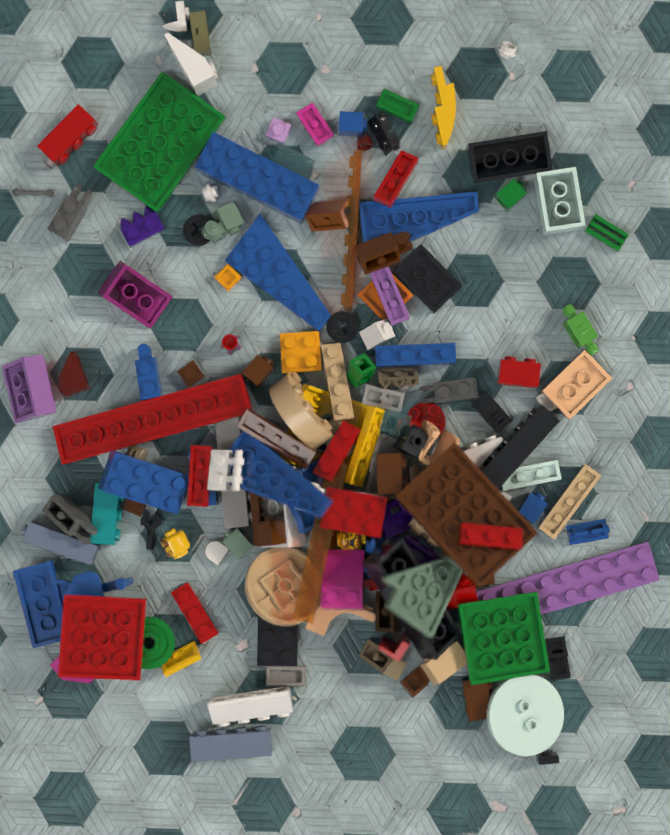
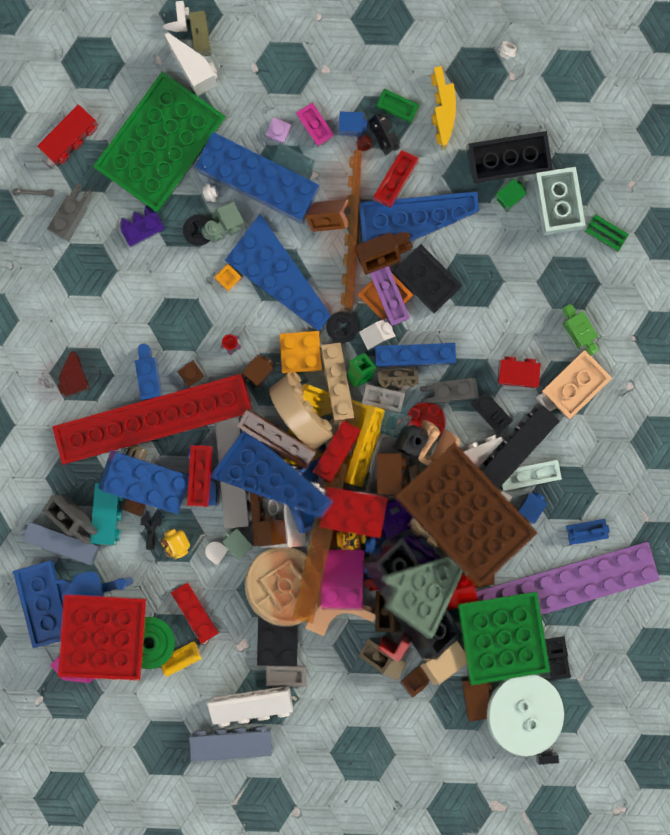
(29, 388): medium lavender slope -> none
(134, 294): magenta slope -> none
(220, 470): white plate -> none
(491, 536): red plate -> none
(569, 501): tan plate -> none

